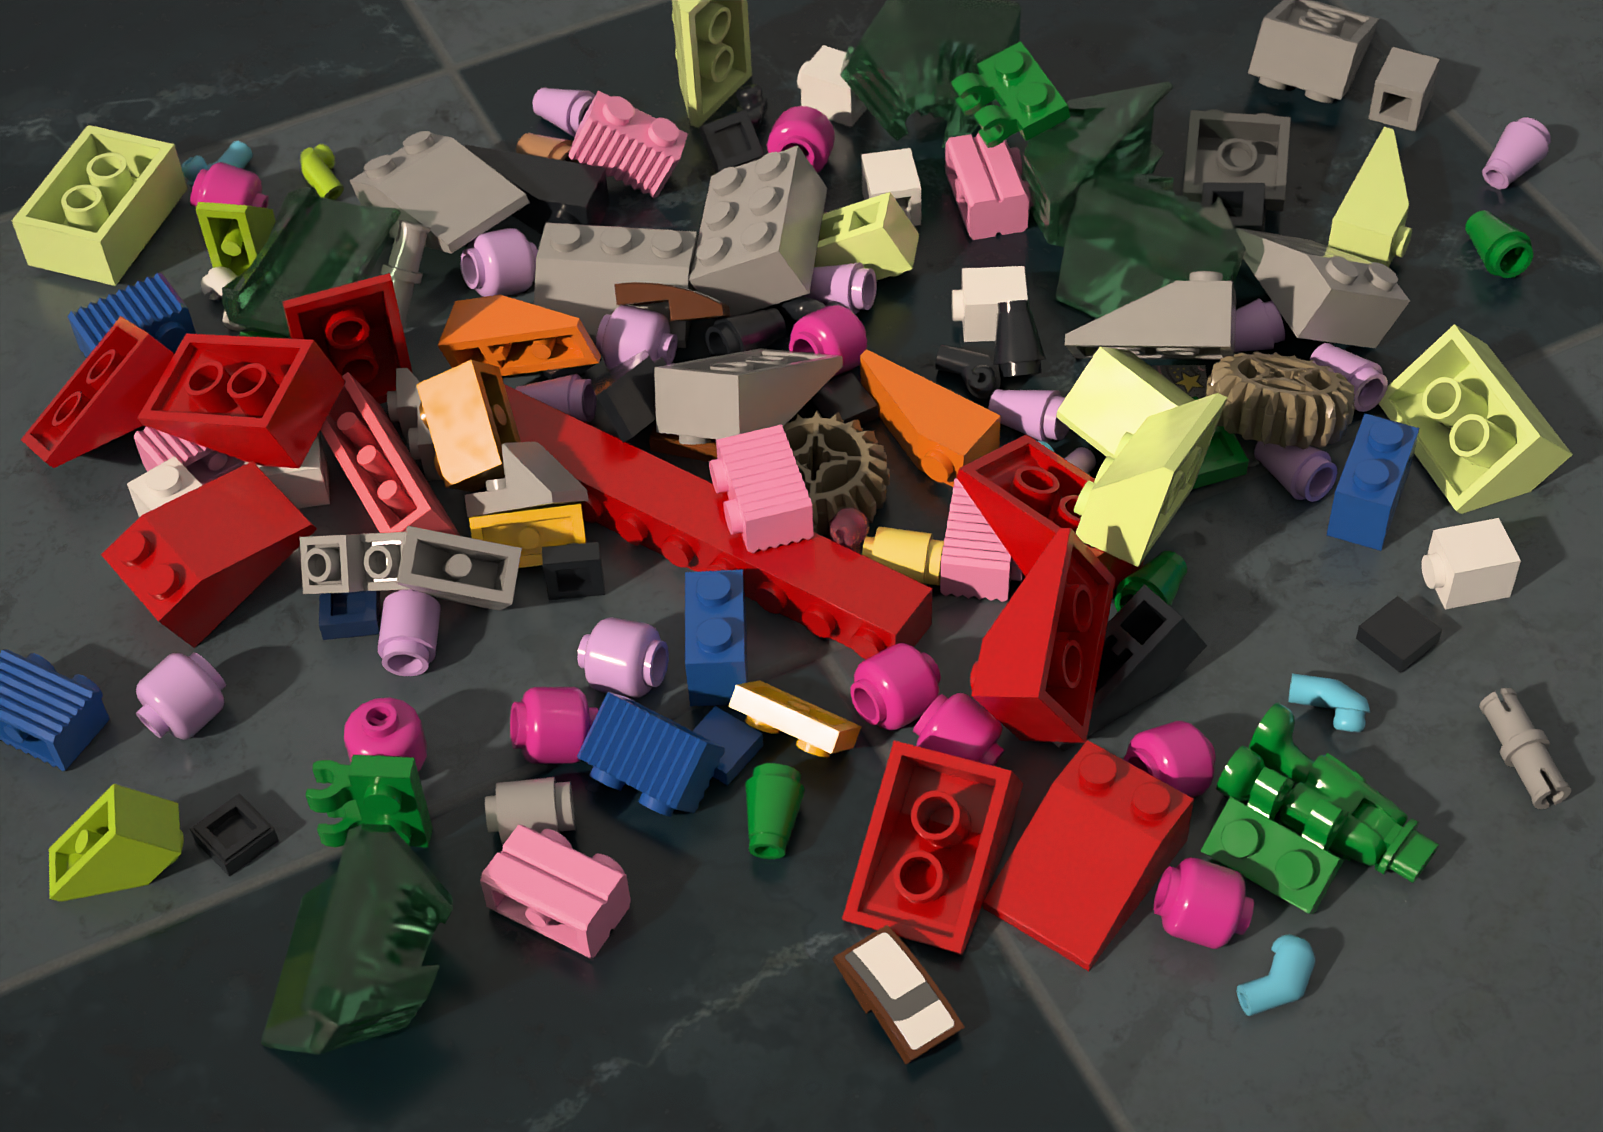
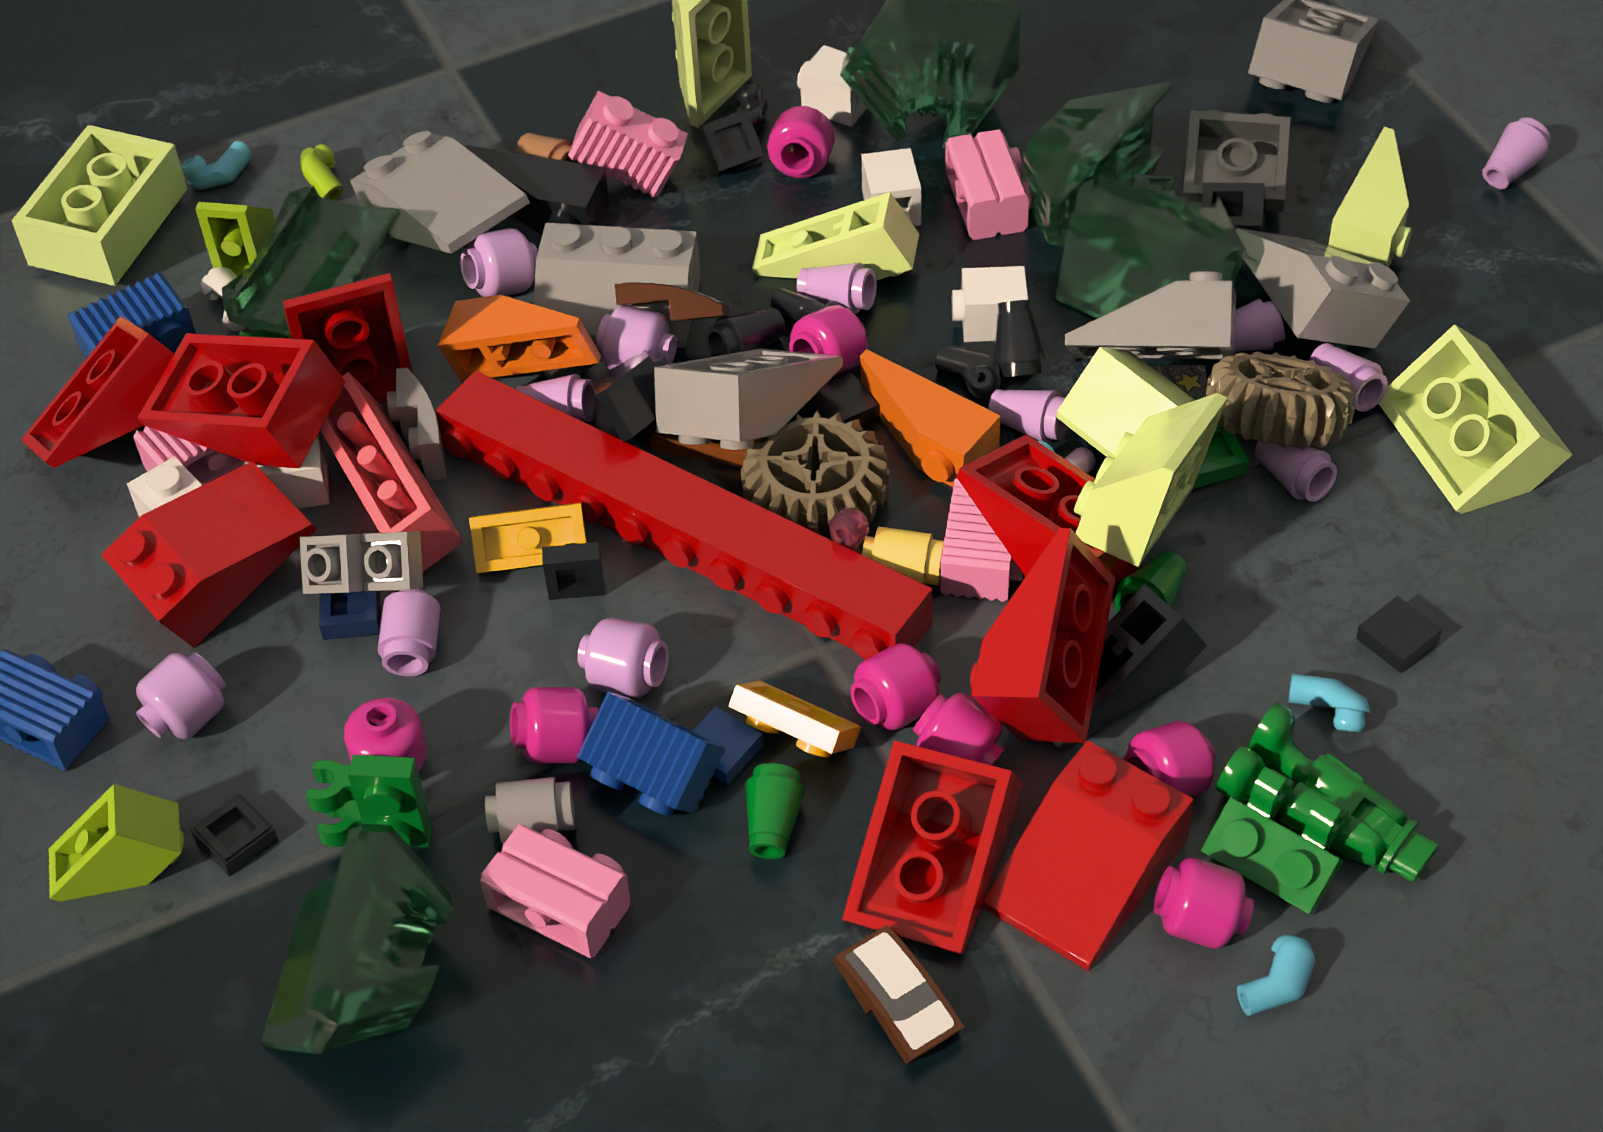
(228, 186): dark pink head -> none
(405, 262): light grey pin -> none
(459, 568): light grey slope -> none
(468, 423): brick -> none
(530, 482): light grey slope -> none
(563, 107): lavender cone -> none
(715, 635): blue brick -> none
(760, 232): light grey brick -> none
(763, 489): bright pink brick -> none
(1021, 88): green plate -> none
(1372, 482): blue brick -> none
(1403, 89): light grey brick -> none
(1471, 563): white brick -> none
(1500, 246): green cone -> none
(1525, 748): light grey pin -> none

